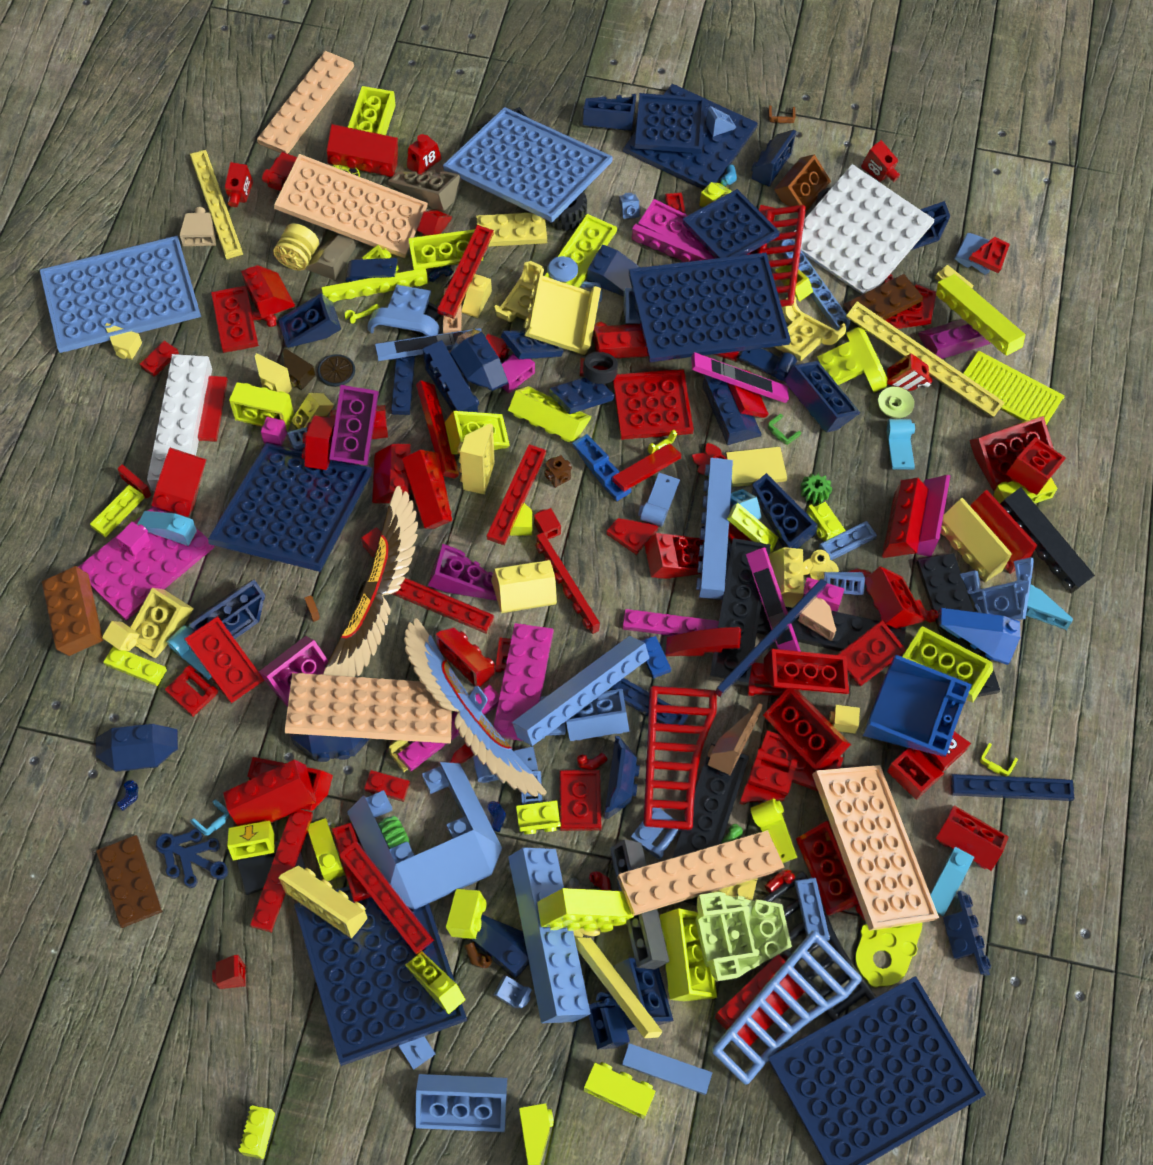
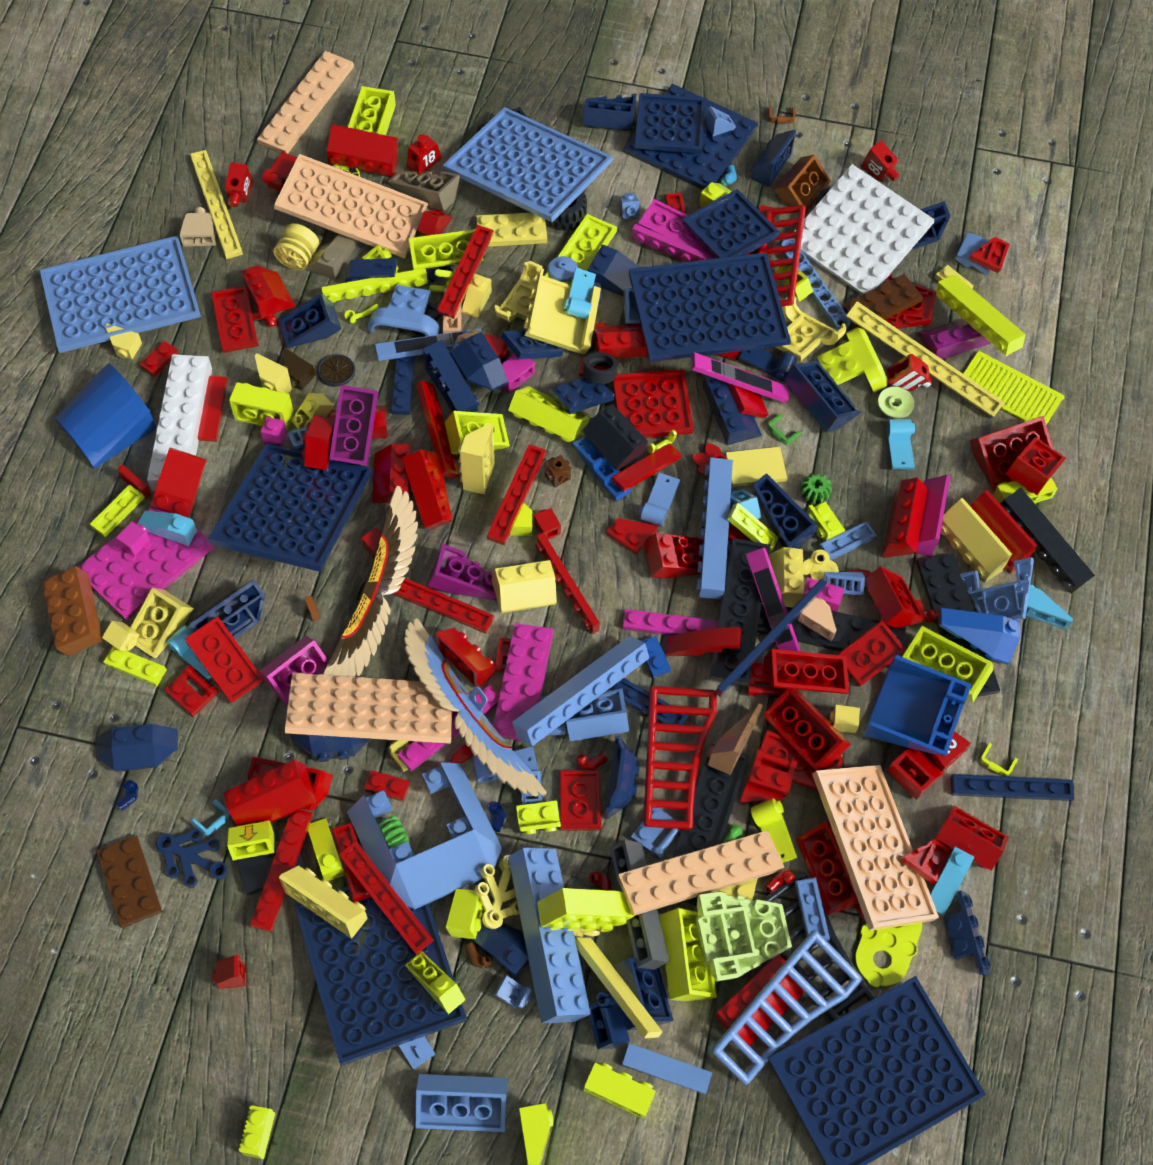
(105, 417): none -> blue windscreen
(442, 273): none -> neon yellow piece
(498, 893): none -> light yellow plant
(580, 294): none -> medium azure door
(615, 437): none -> black slope
(928, 860): none -> red wing

